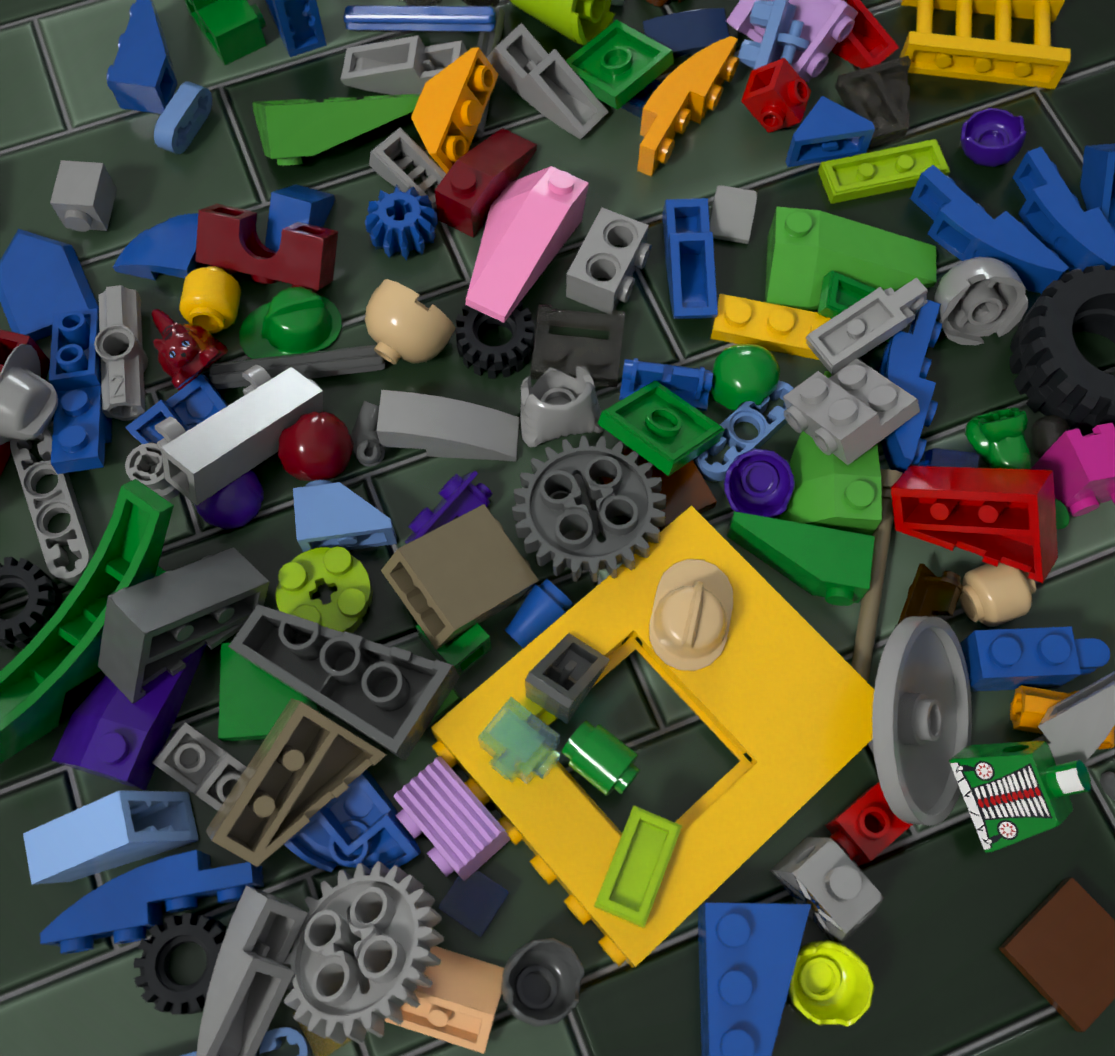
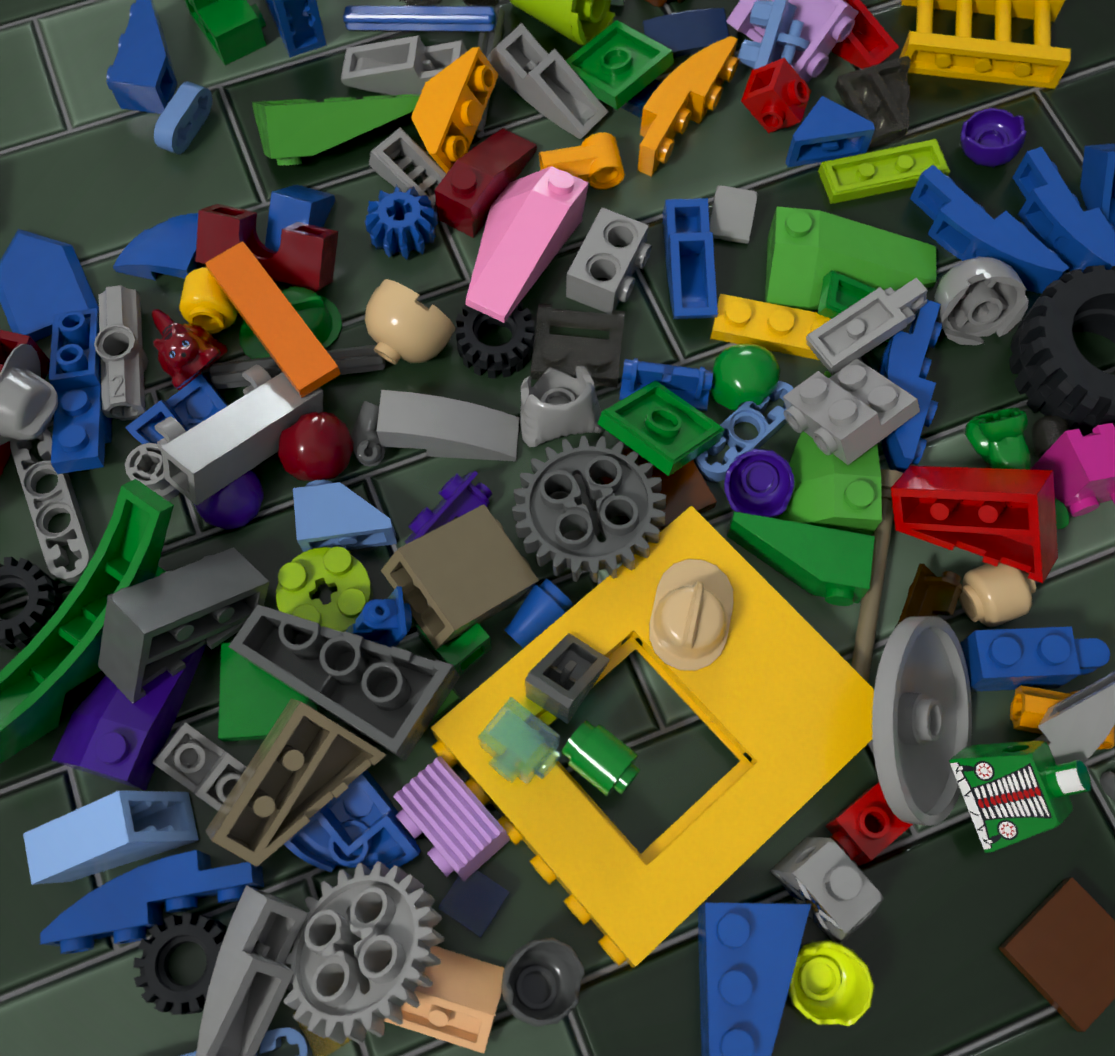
(83, 195): light grey brick -> none
(273, 319): none -> orange tile
(384, 620): none -> blue hinge
(594, 161): none -> light orange piece
(638, 866): lime tile -> none
(949, 458): clear blue tile -> none

